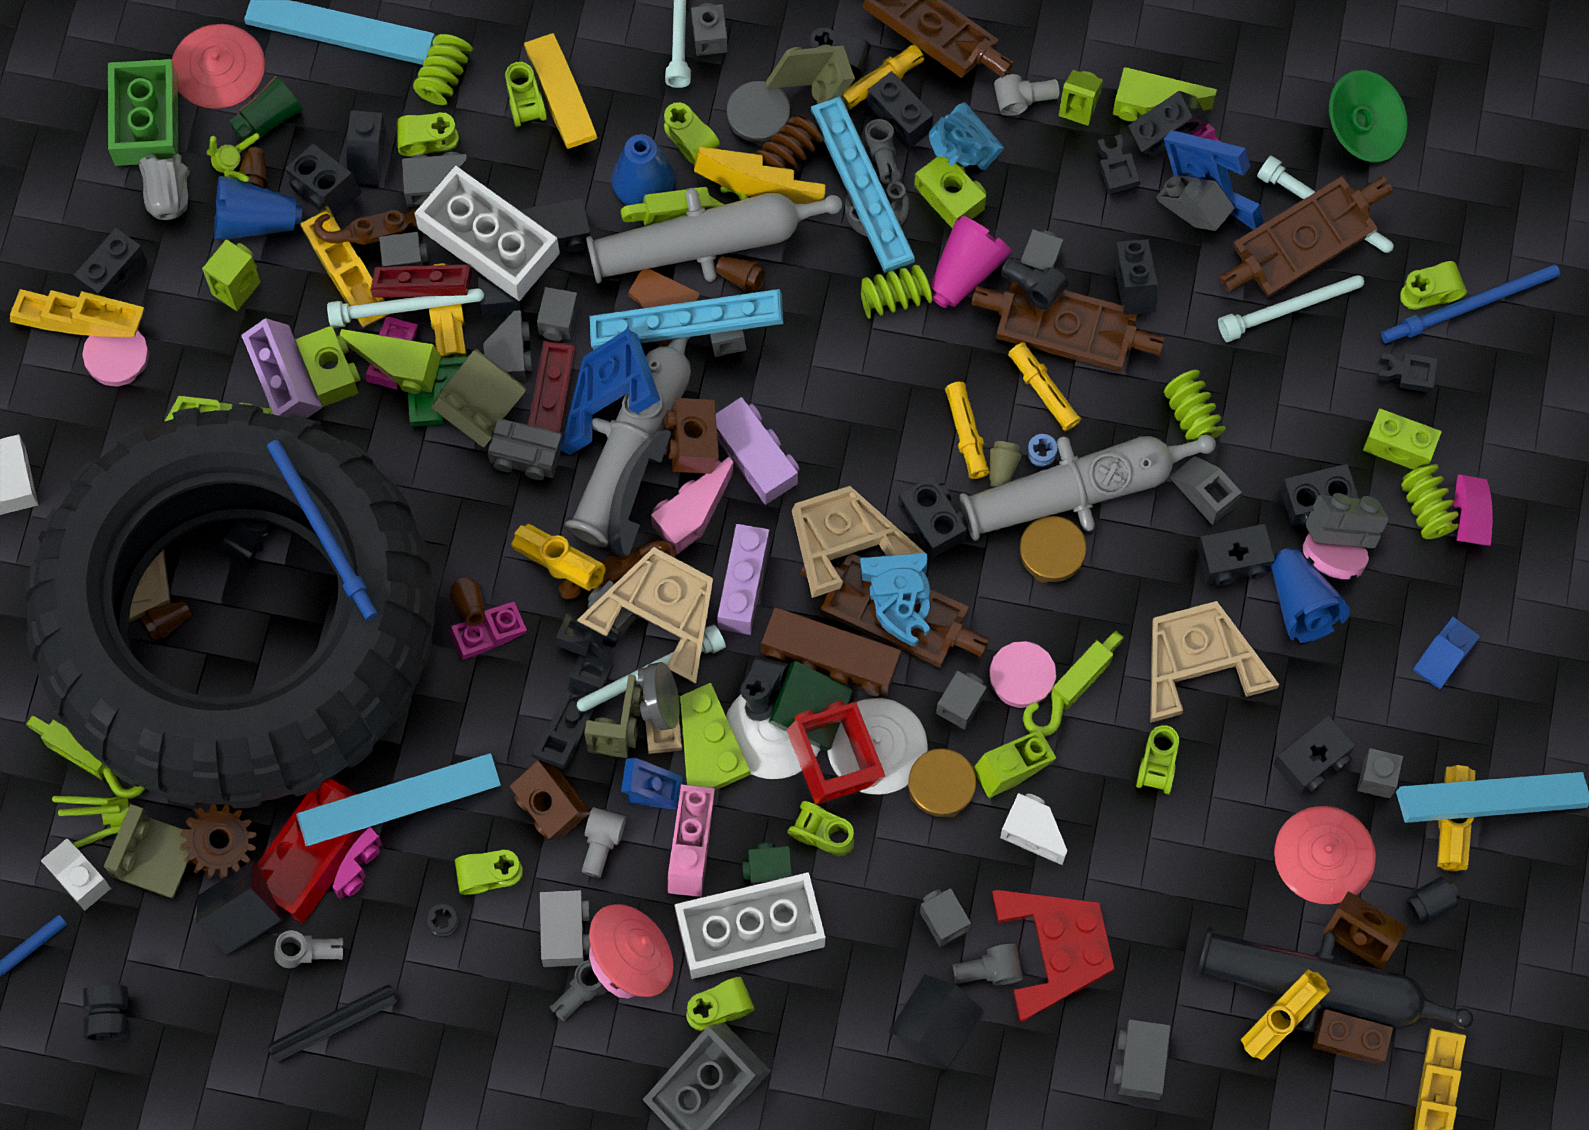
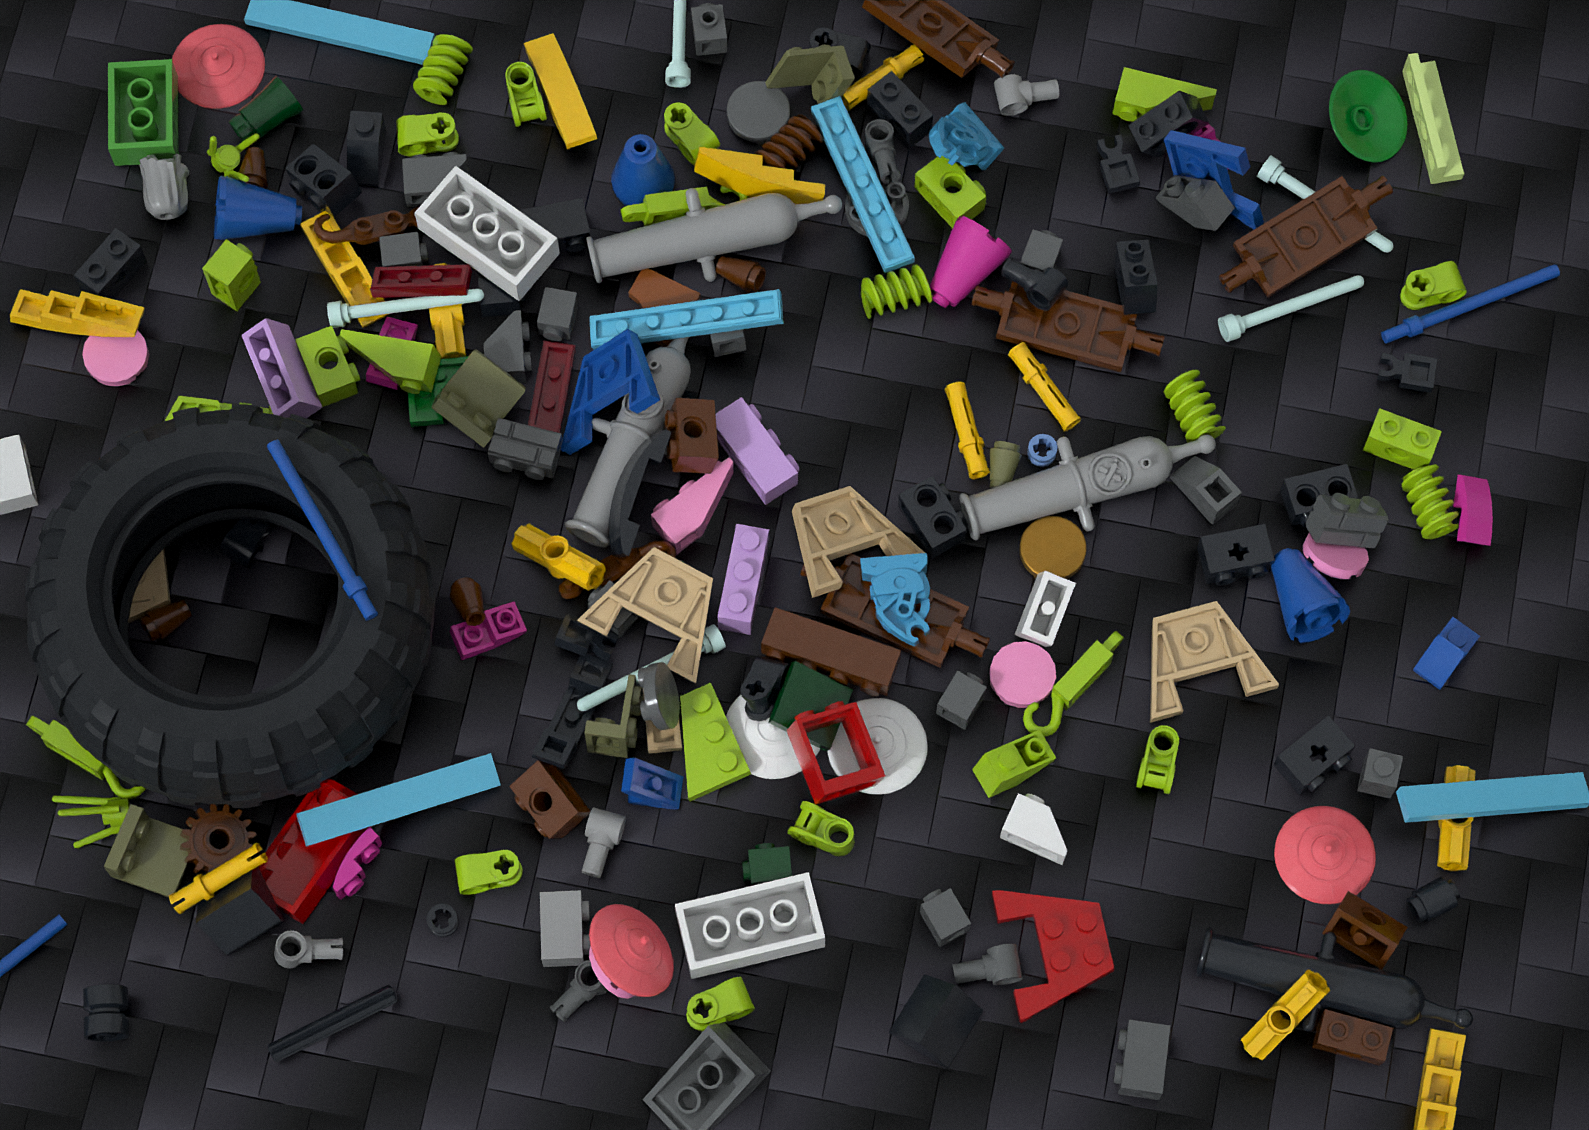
(76, 874): white slope -> none
(206, 885): none -> yellow pin
(691, 841): bright pink slope -> none
(941, 782): pearl gold tile -> none
(1045, 608): none -> white brick
(1080, 96): lime slope -> none
(1432, 120): none -> yellowish green fence

